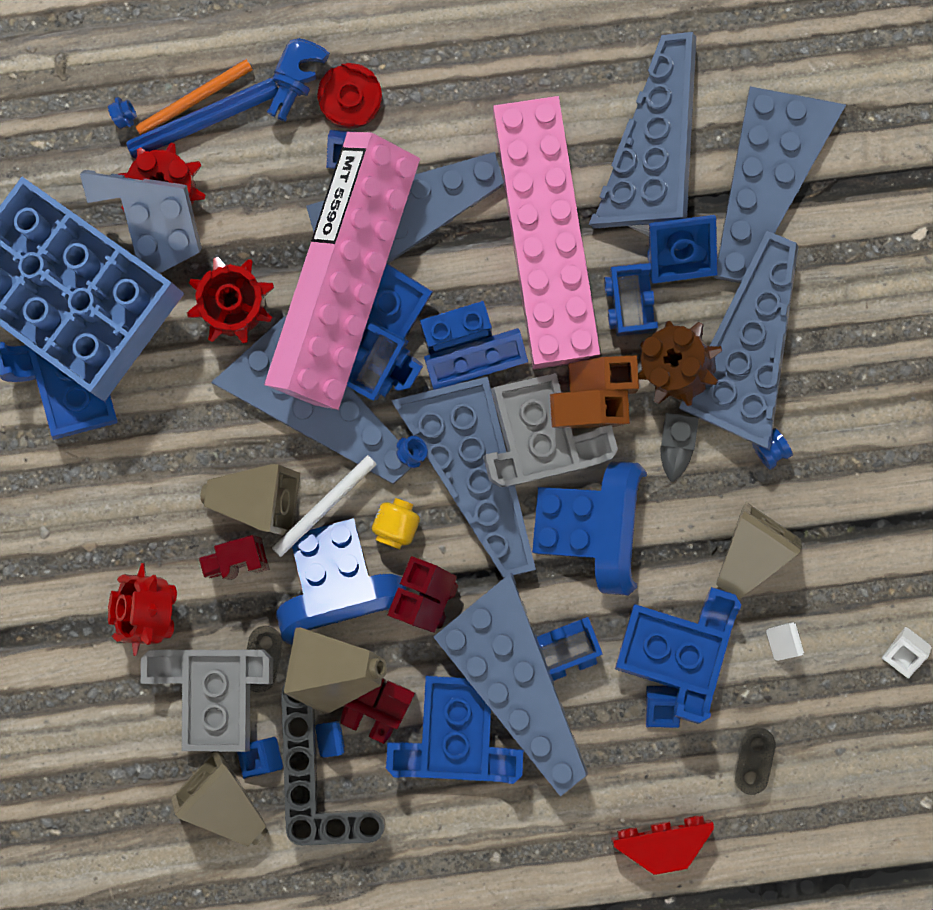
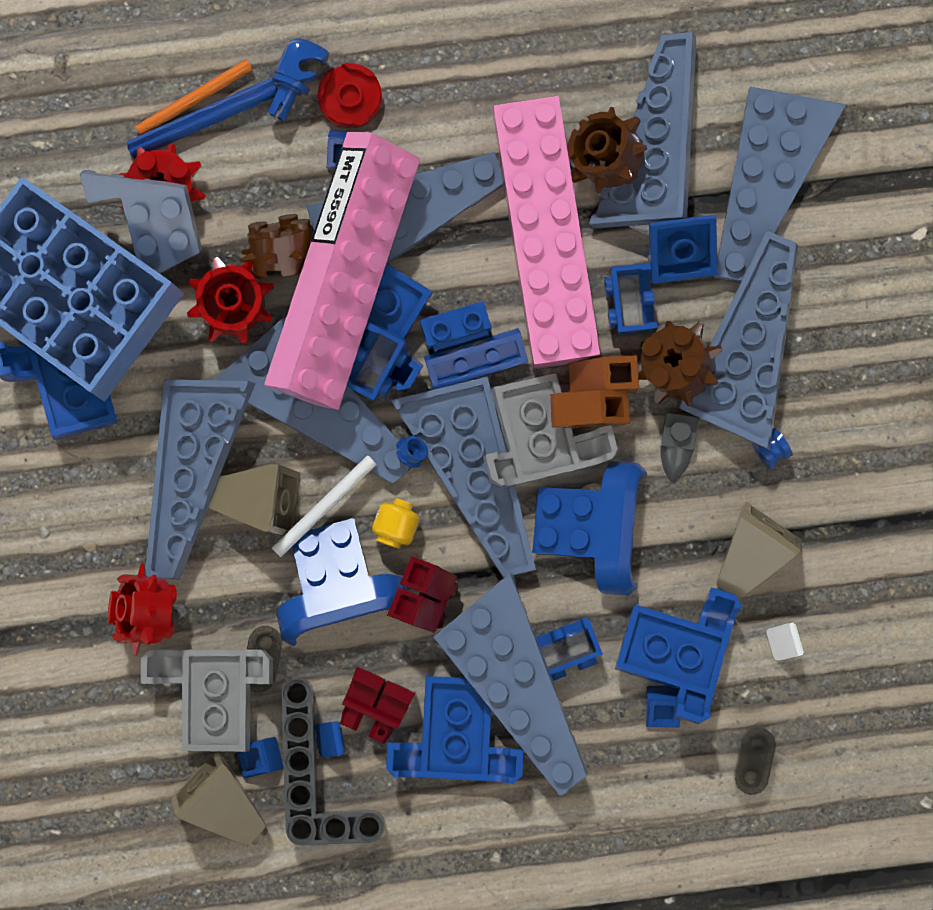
(122, 113): blue plate -> none
(193, 444): none -> sand blue wing
(234, 555): dark red hips -> none
(278, 245): none -> reddish brown brick
(330, 671): dark tan slope -> none
(606, 150): none -> reddish brown brick
(665, 847): red slope -> none
(907, 652): white slope -> none

